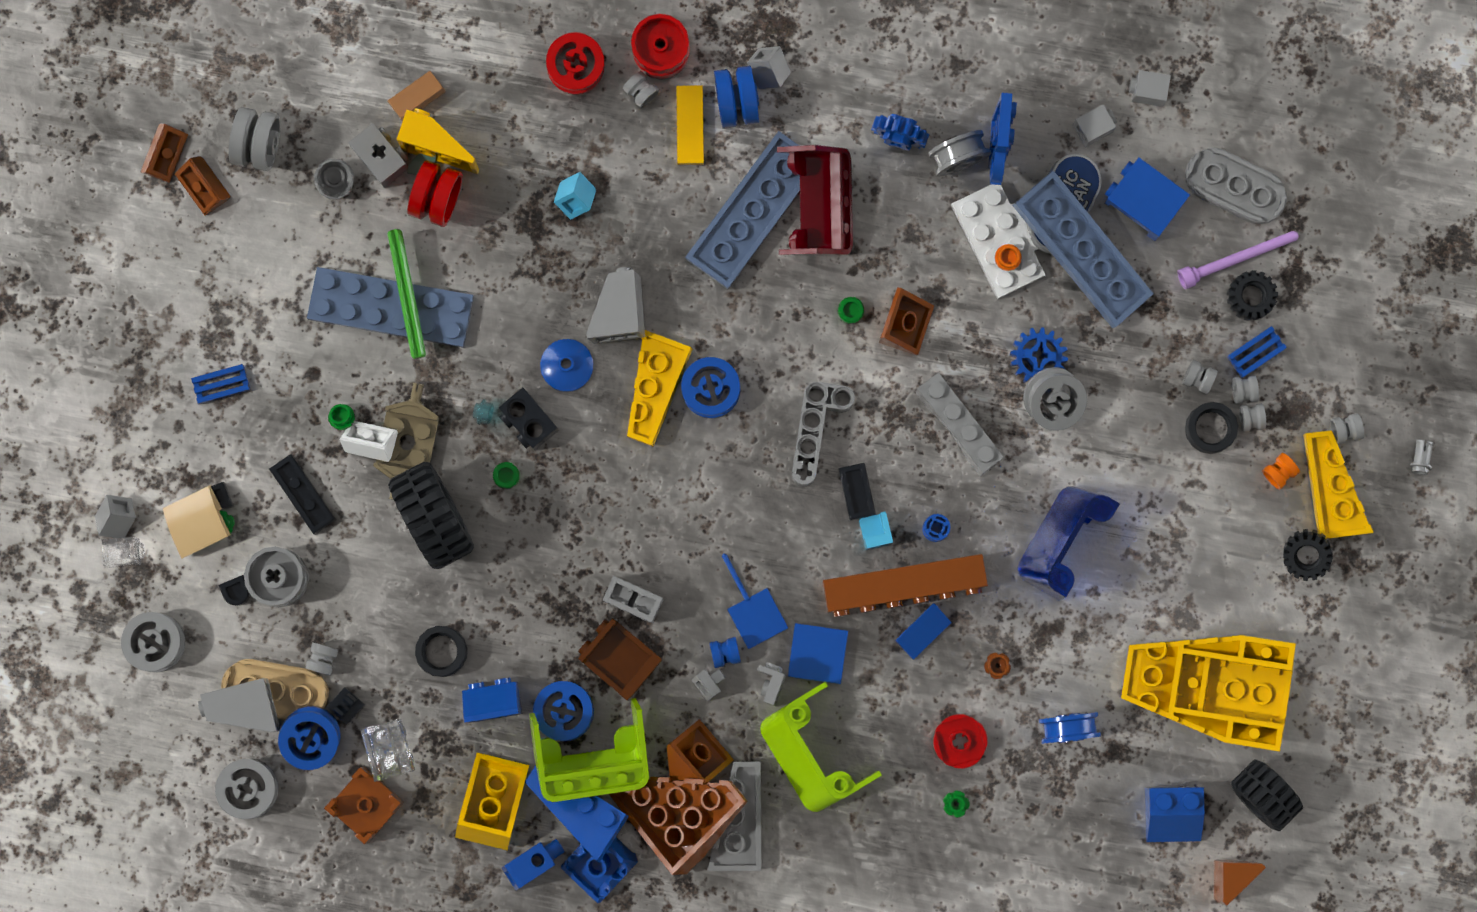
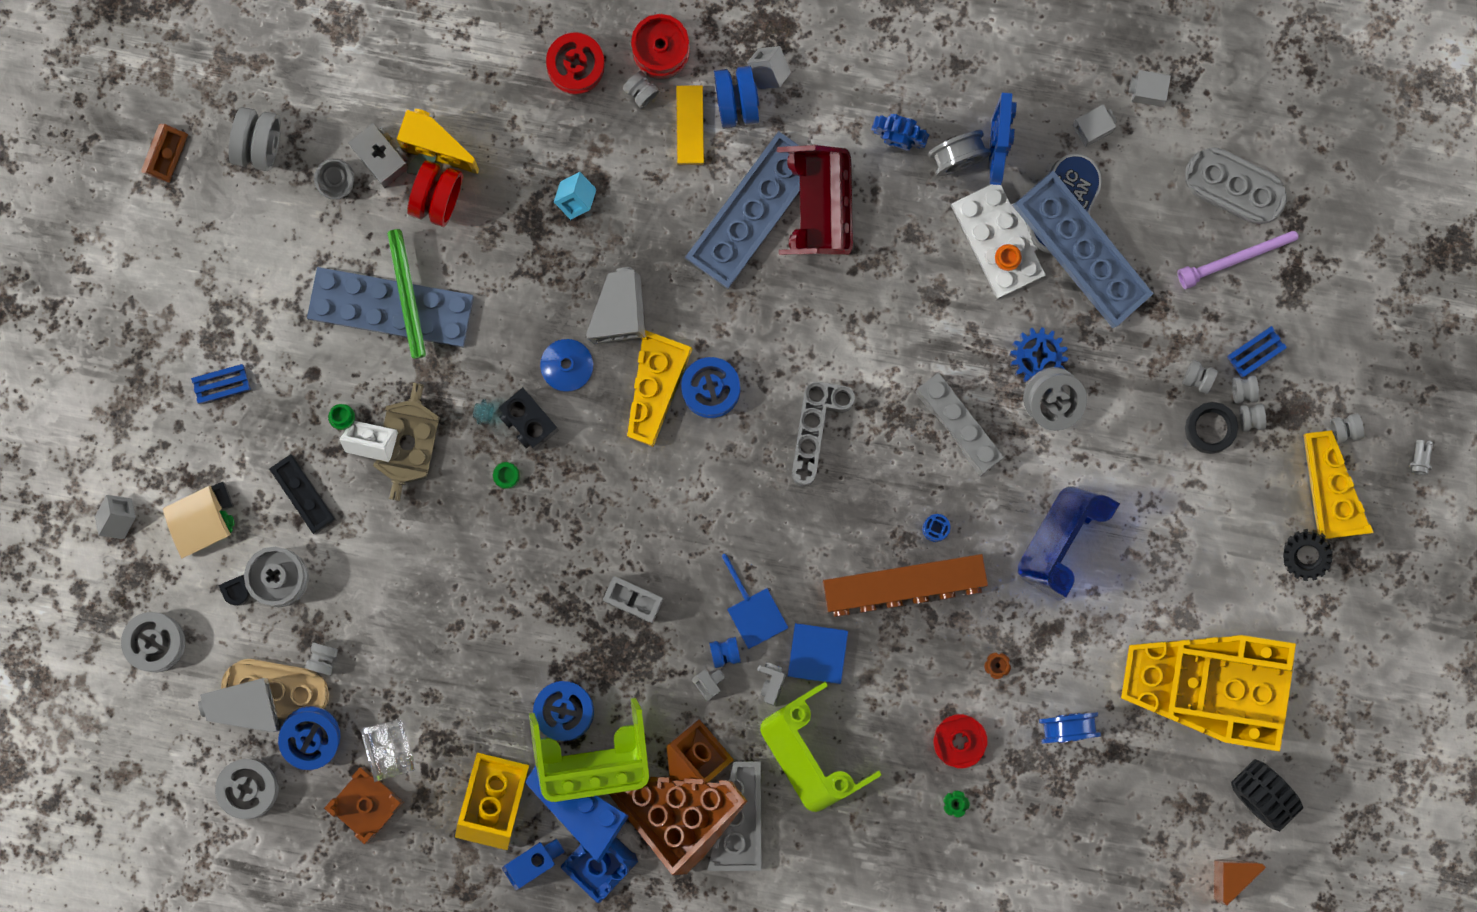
(122, 552): clear brick -> none
(202, 185): dark orange slope -> none
(346, 706): black tile -> none
(417, 95): medium nougat slope -> none
(420, 651): black tyre -> none
(431, 515): black tyre -> none
(492, 701): blue slope -> none
(619, 658): reddish brown panel -> none
(851, 310): green tile -> none
(857, 491): black tile -> none
(876, 531): medium azure panel -> none
(906, 322): dark orange slope -> none
(923, 631): blue slope -> none
(1146, 197): blue panel -> none
(1174, 814): blue slope -> none
(1252, 311): black tyre -> none
(1281, 471): orange wheel -> none

